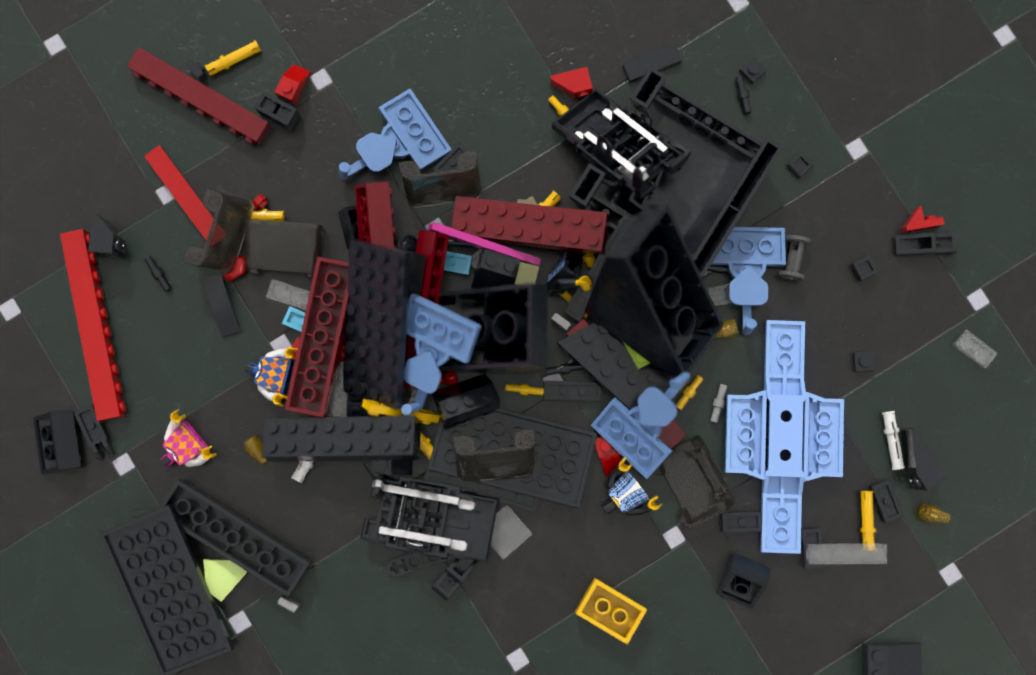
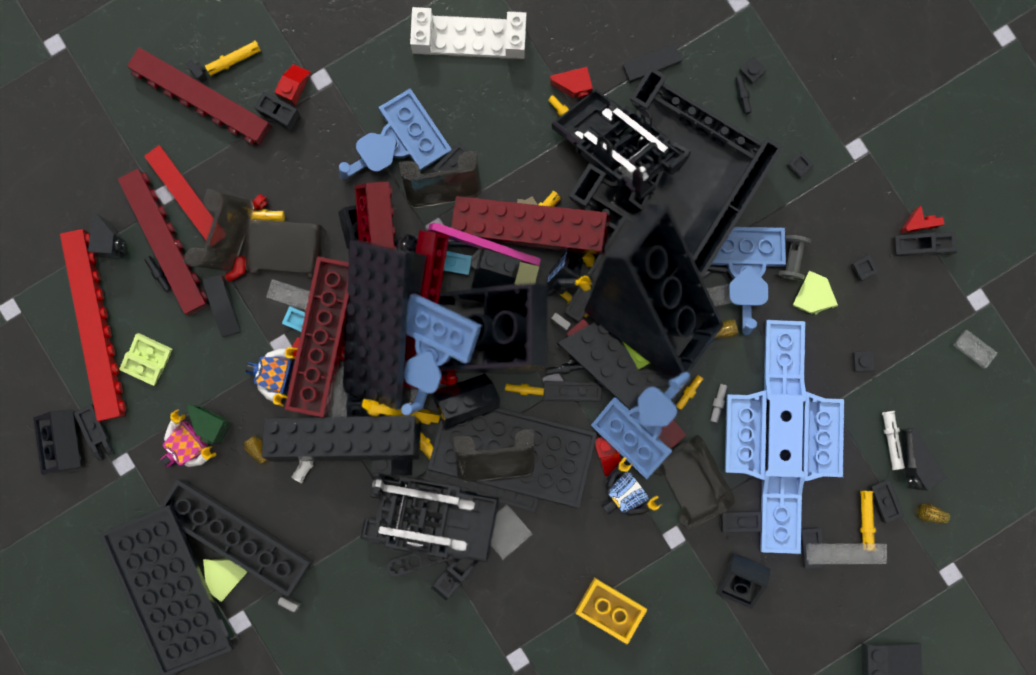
(146, 359): none -> yellowish green slope
(163, 241): none -> dark red brick
(208, 425): none -> dark green slope
(468, 35): none -> white plate
(815, 294): none -> yellowish green slope

